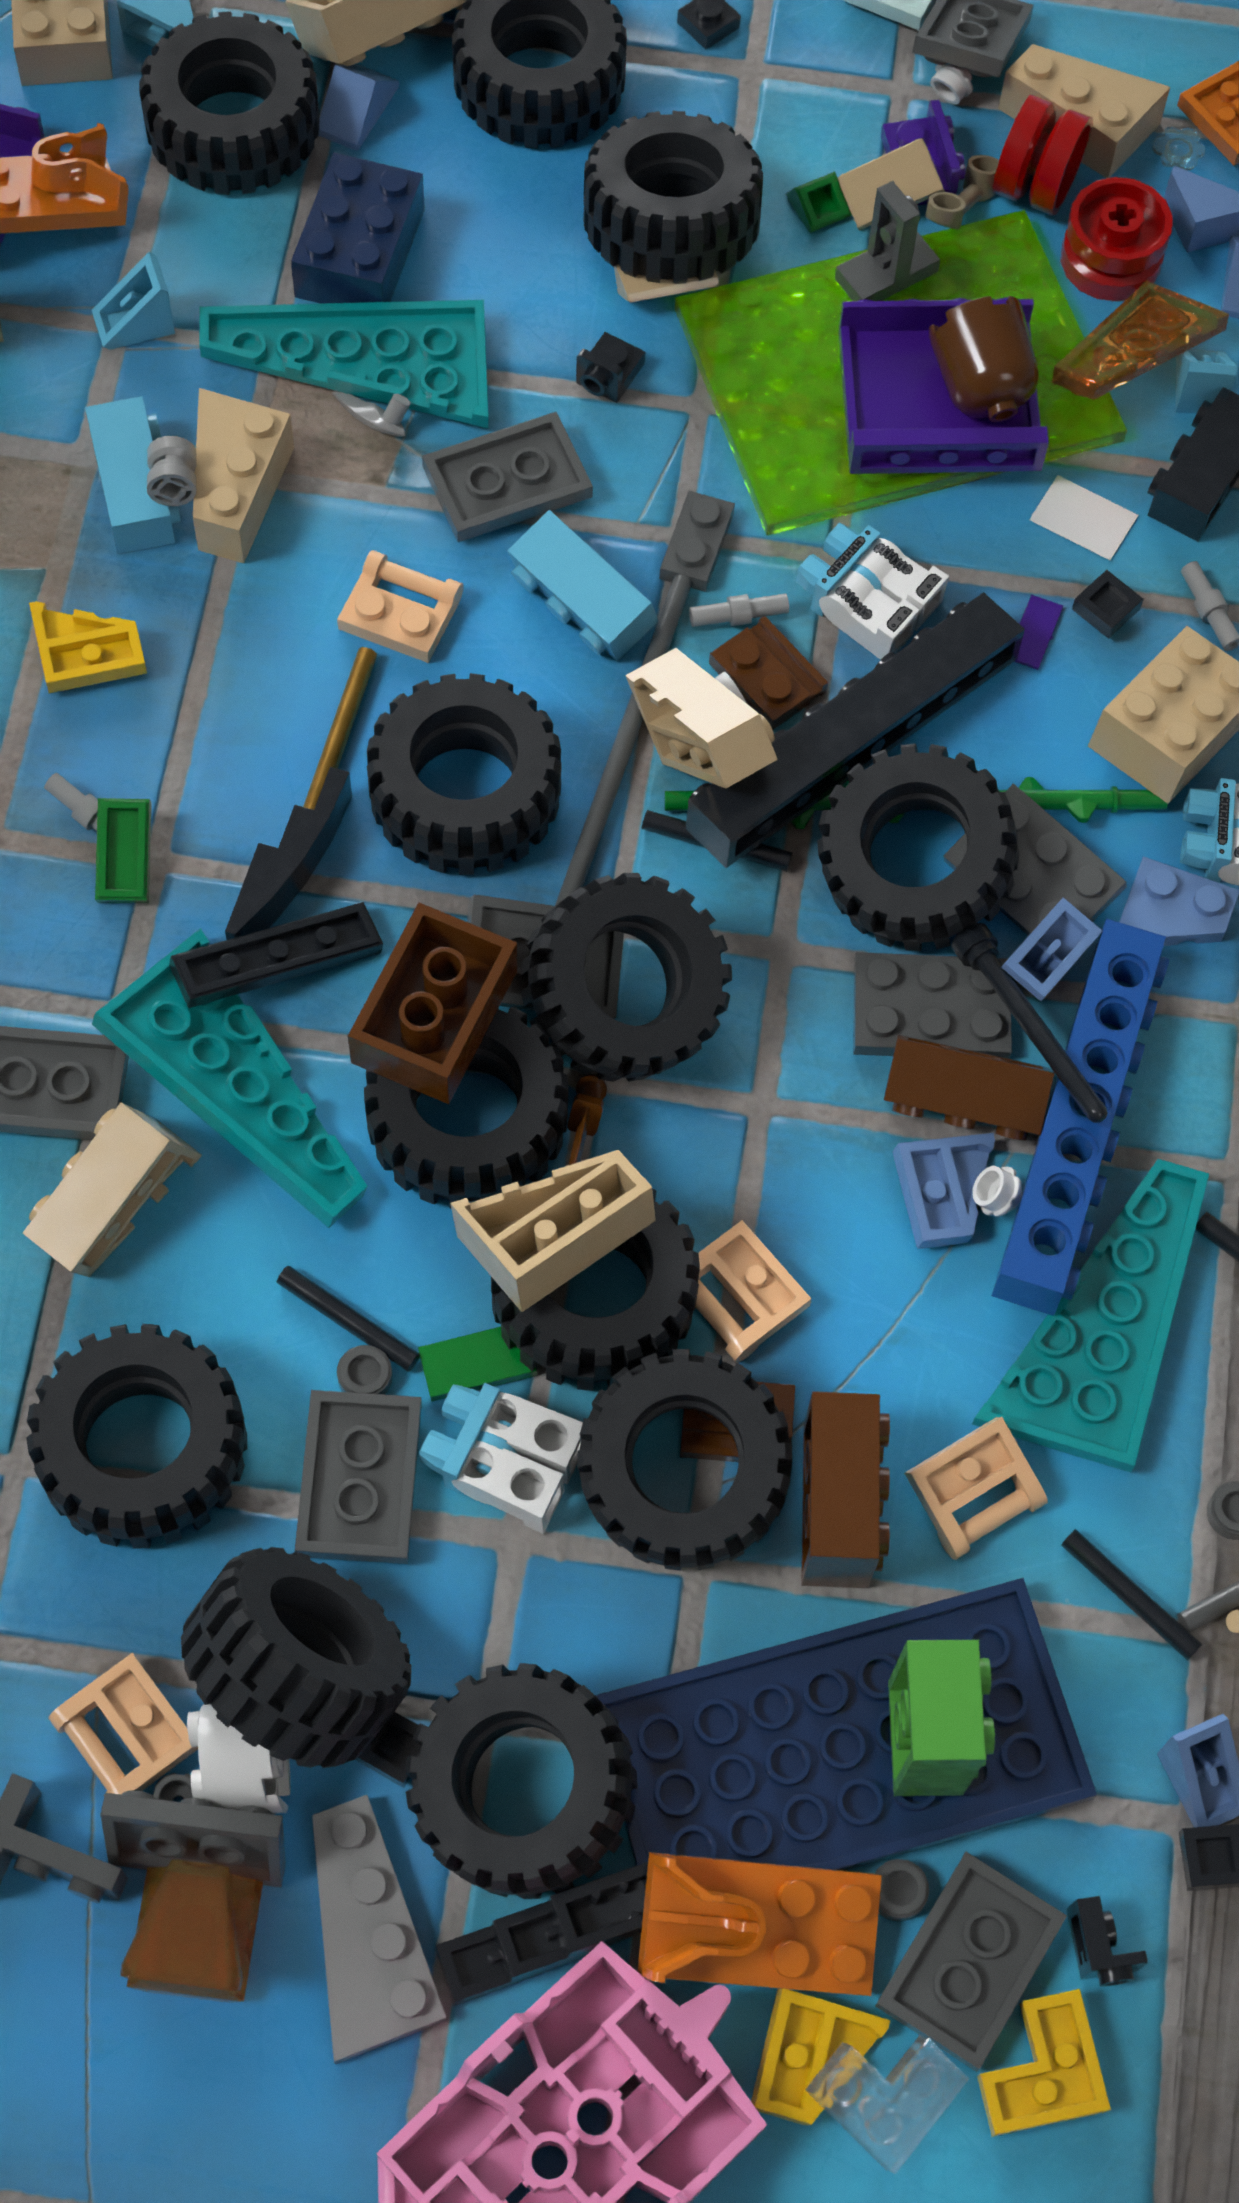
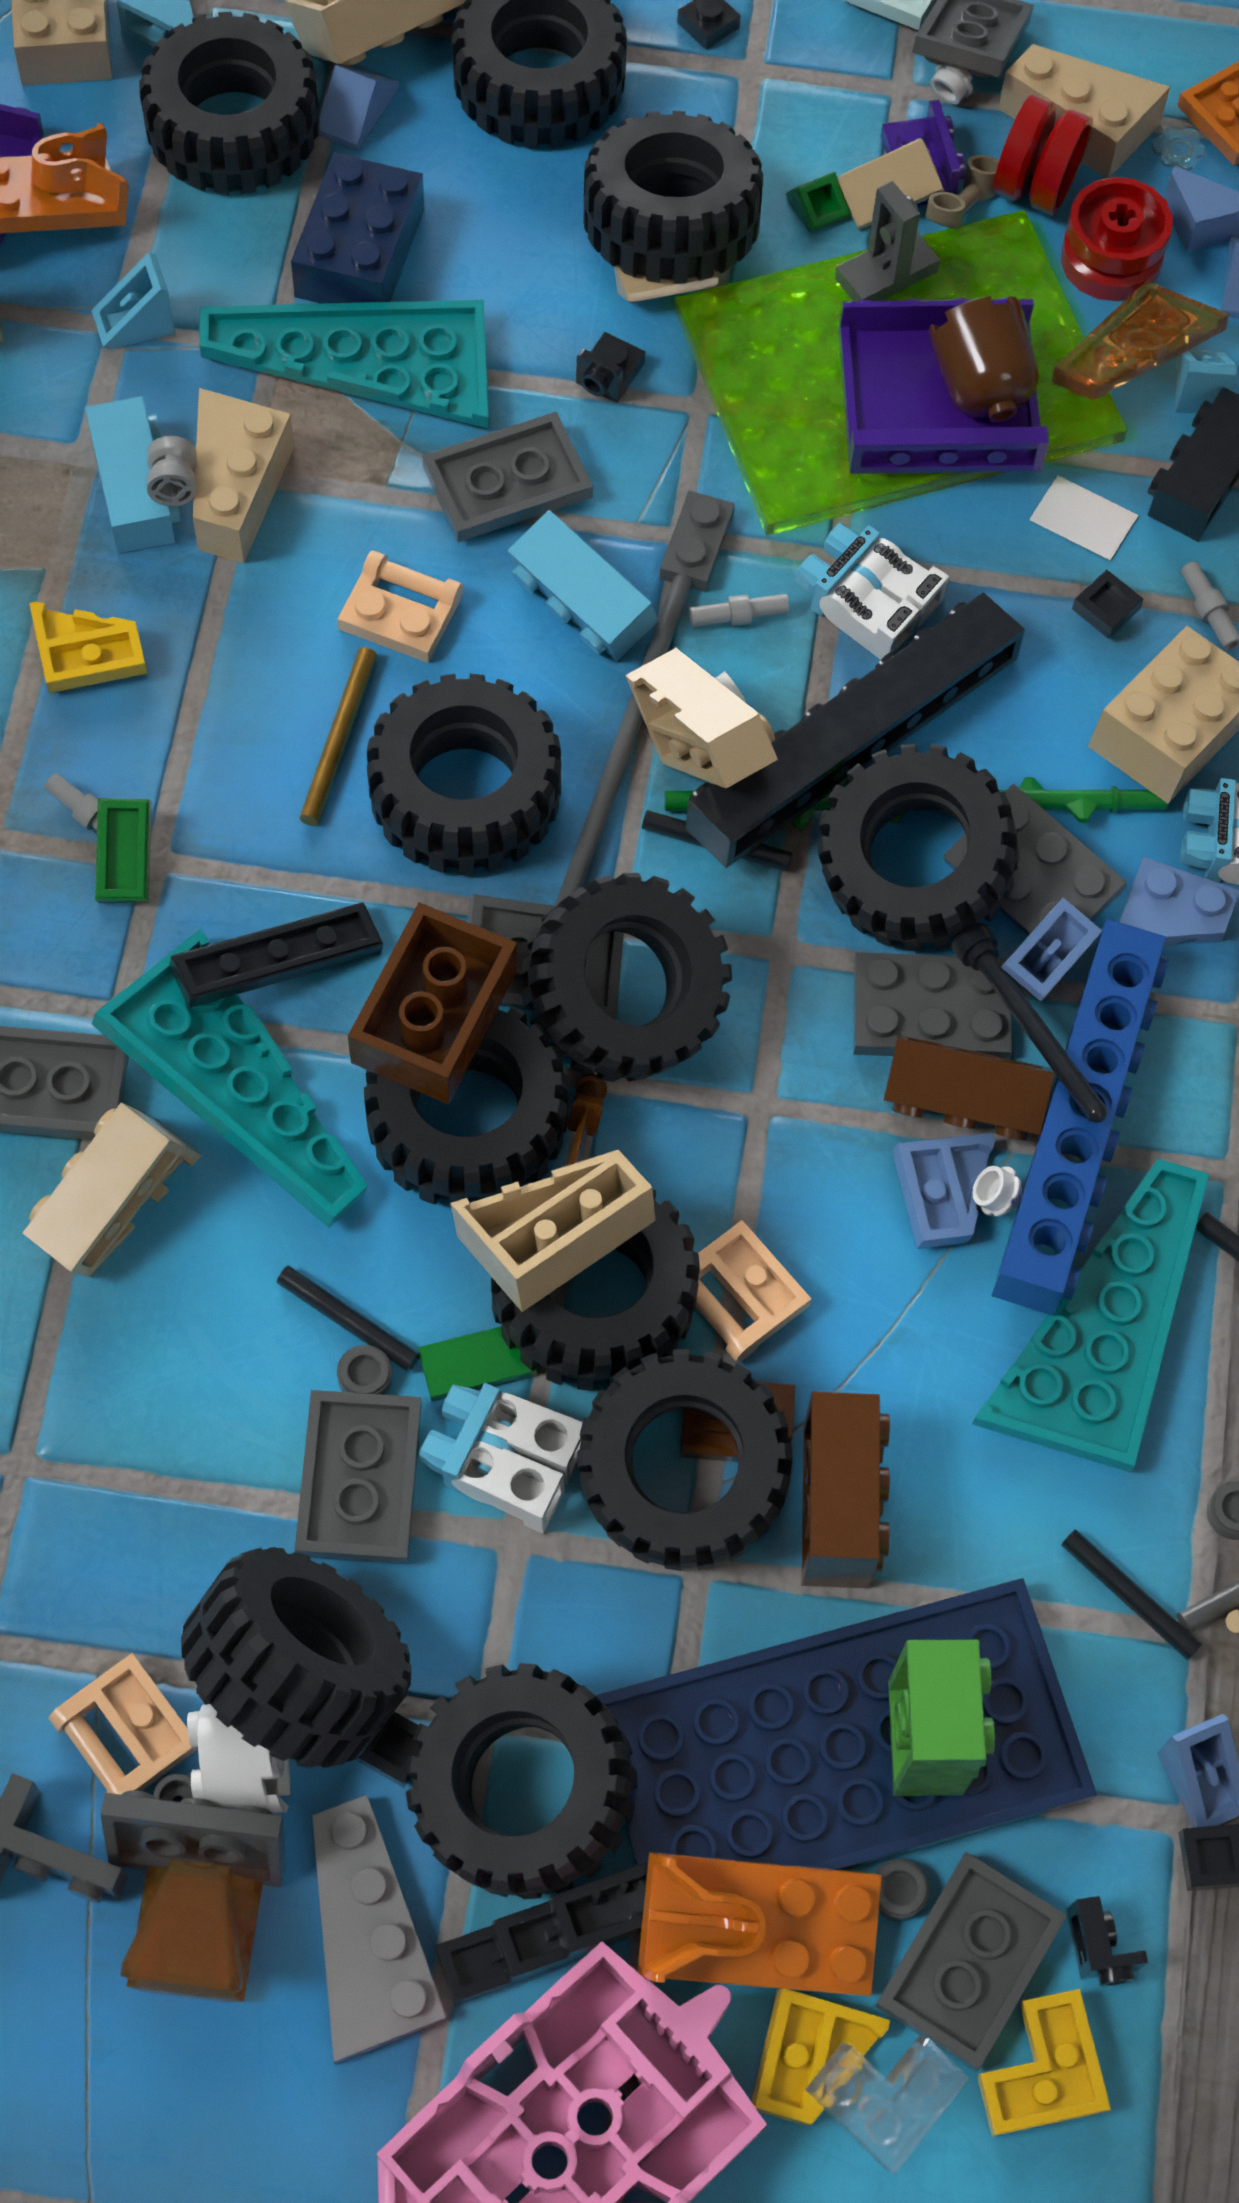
(114, 1371): black tyre -> none
(282, 872): black slope -> none
(370, 414): light grey bar -> none
(769, 672): reddish brown plate -> none
(968, 1471): light nougat plate -> none
(1039, 623): dark purple window -> none

